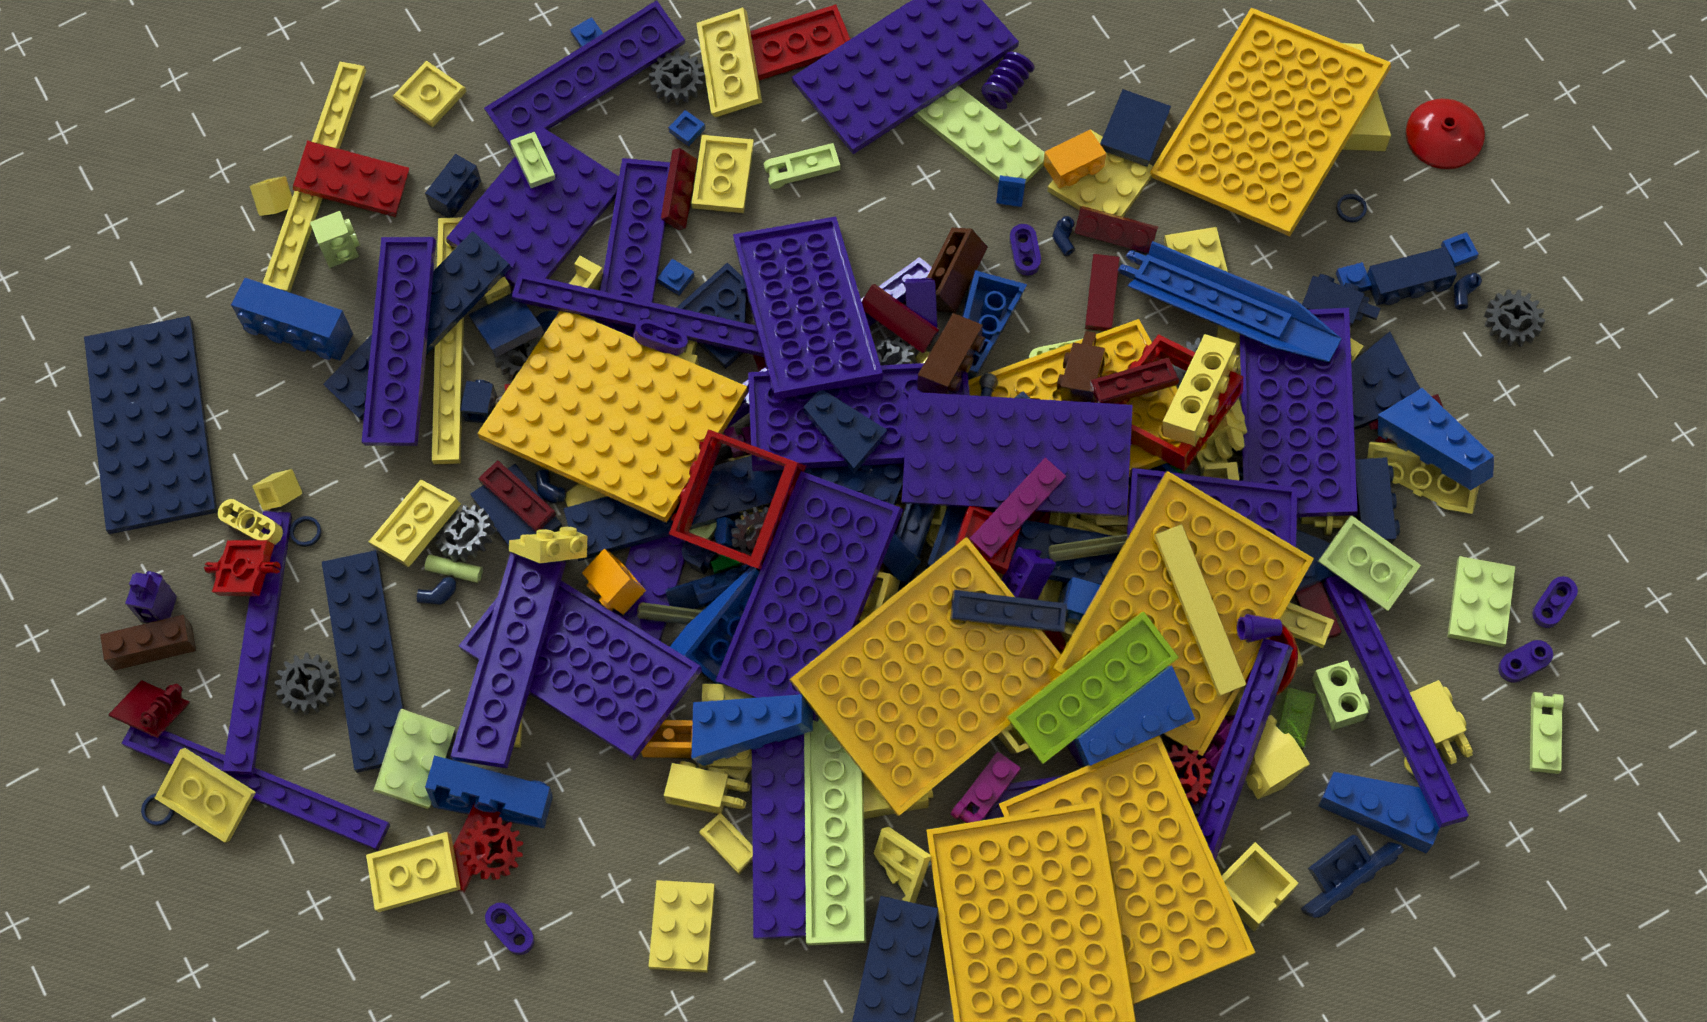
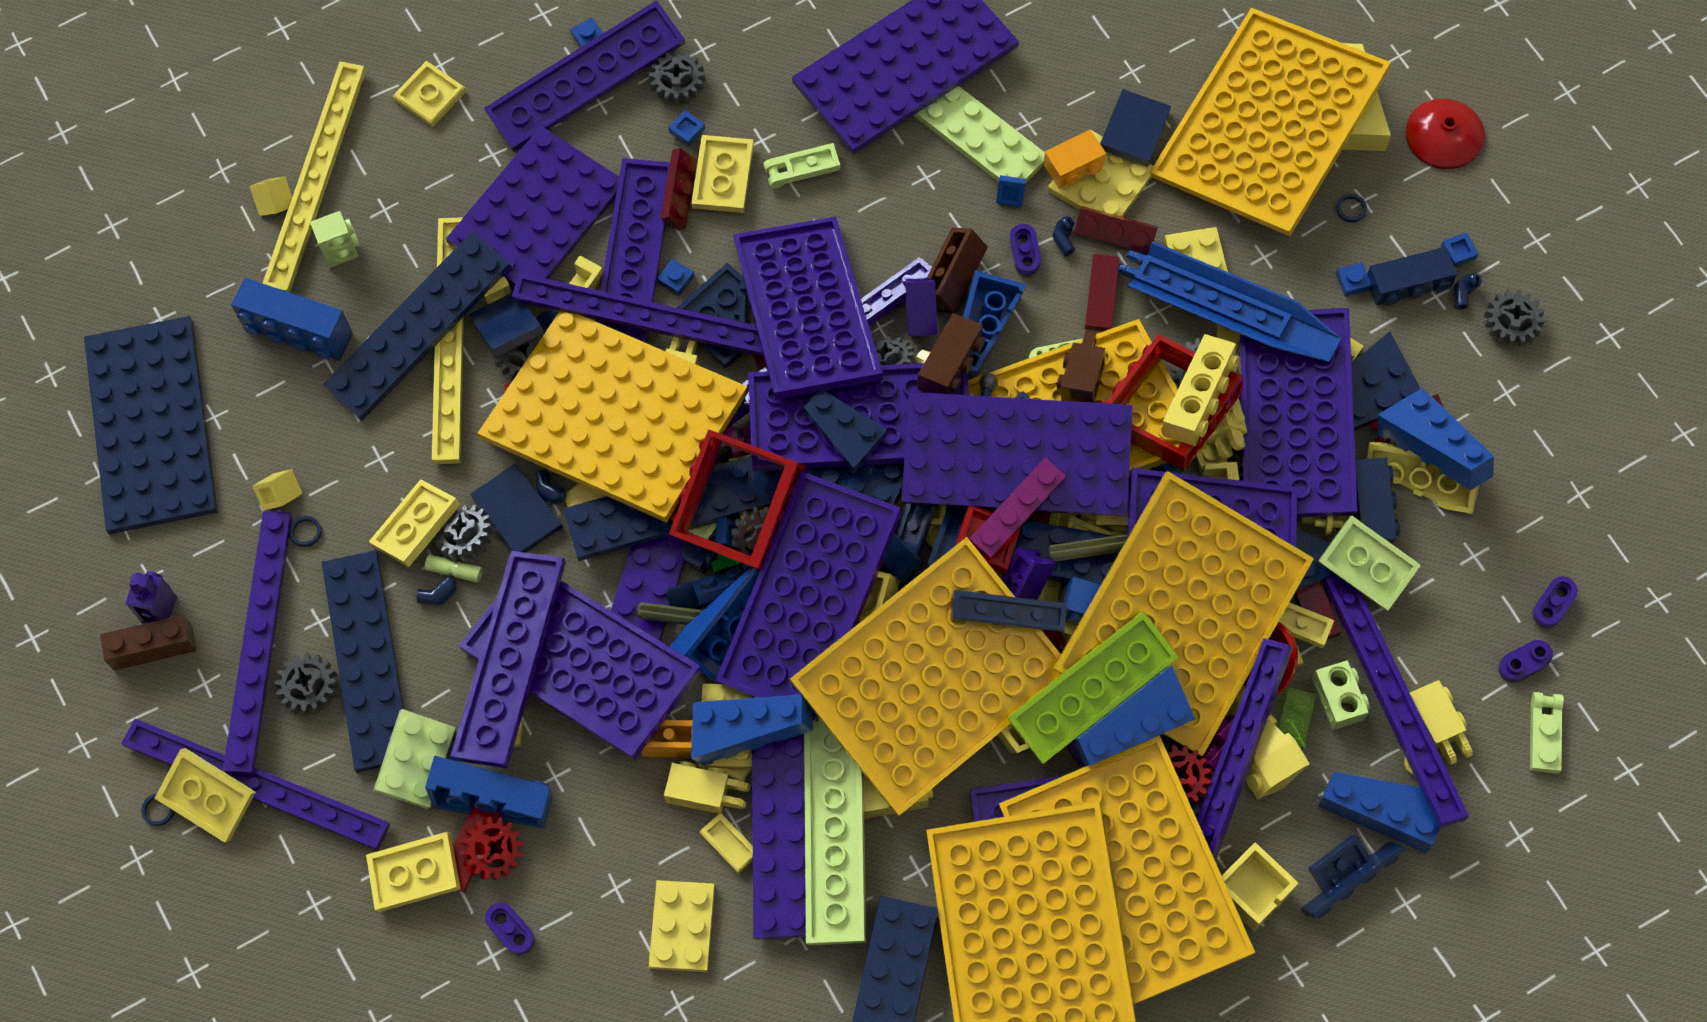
(150, 707): dark red hinge -> none
(242, 567): red plate -> none
(245, 514): light yellow beam -> none
(351, 178): red plate -> none
(399, 341): dark purple plate -> none
(453, 186): dark blue brick -> none
(478, 401): dark blue brick -> none
(517, 496): dark red tile -> none
(532, 160): yellowish green plate -> none
(551, 546): light yellow plate -> none
(613, 582): light orange brick -> none
(660, 337): dark purple plate -> none
(729, 62): light yellow plate -> none
(797, 41): red plate -> none
(899, 318): dark red tile -> none
(903, 862): light yellow wing -> none
(987, 789): magenta plate -> none
(1007, 79): dark purple piece -> none
(1134, 382): dark red tile -> none
(1199, 610): light yellow tile -> none
(1256, 627): dark purple cone -> none
(1327, 295): dark blue hinge -> none
(1481, 601): yellowish green plate -> none

